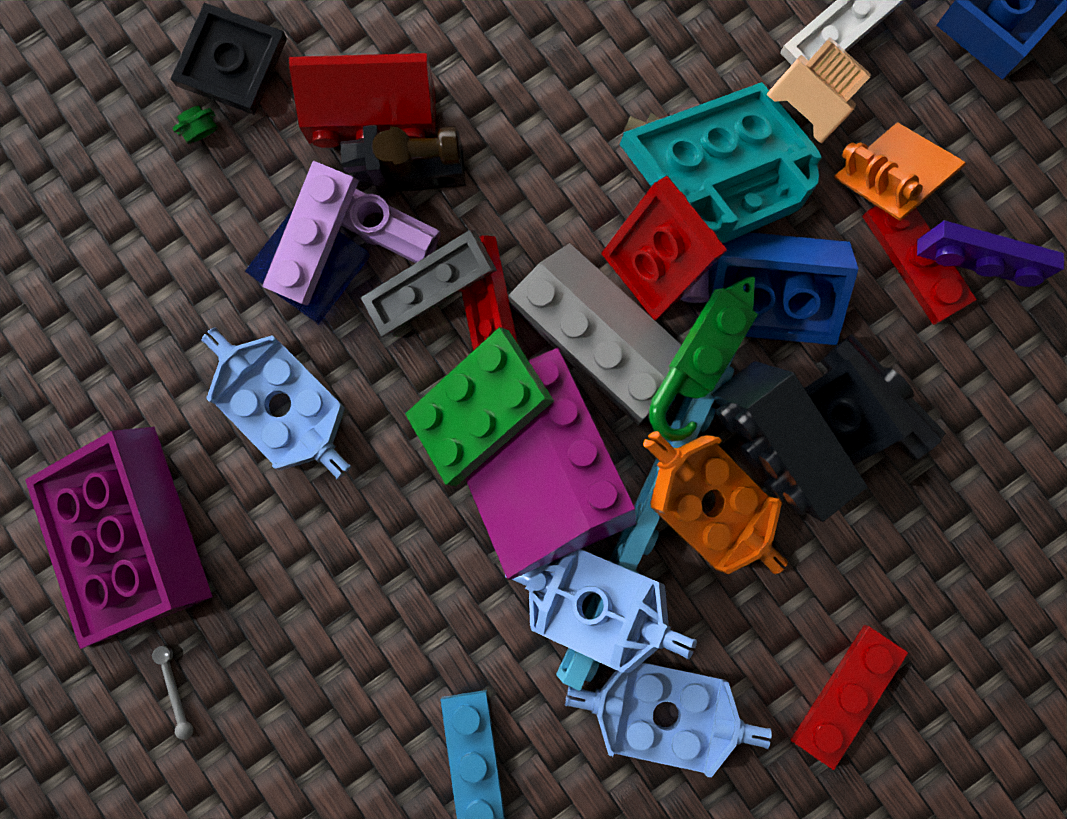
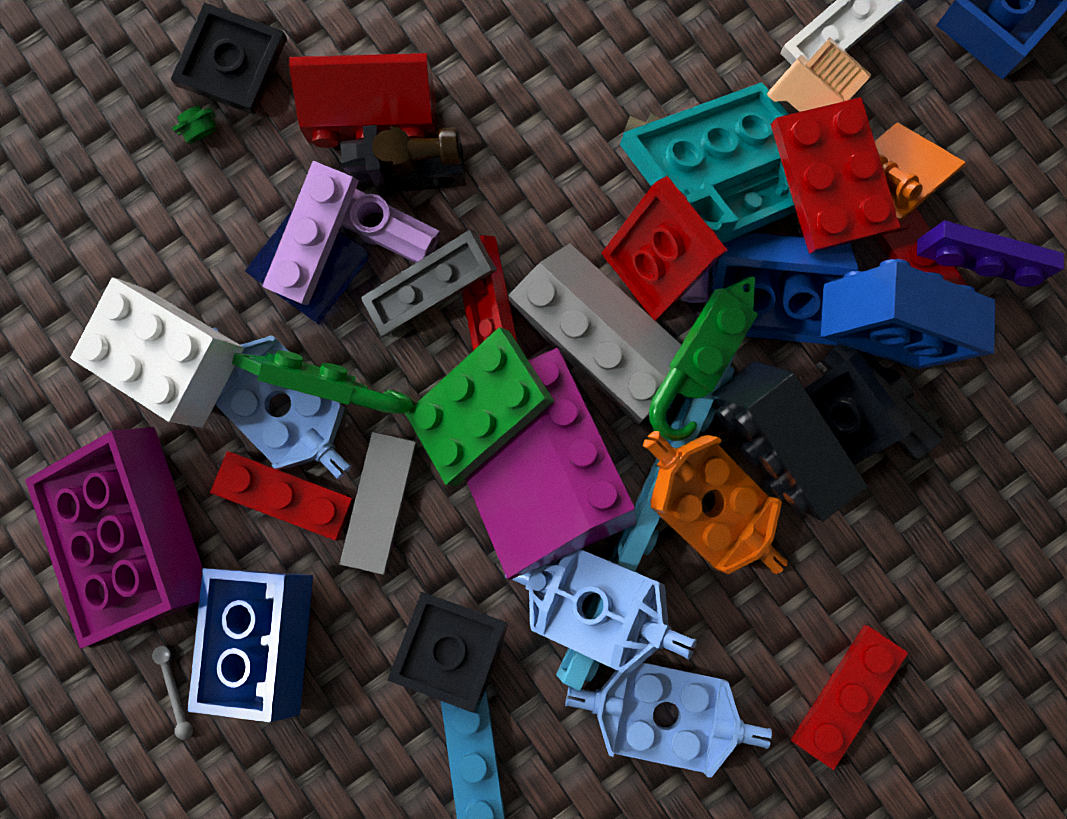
(156, 353): none -> white brick
(250, 644): none -> blue slope
(282, 495): none -> red plate
(327, 381): none -> green plate
(378, 503): none -> light grey tile
(448, 652): none -> black plate
(835, 175): none -> red plate
(908, 316): none -> blue brick

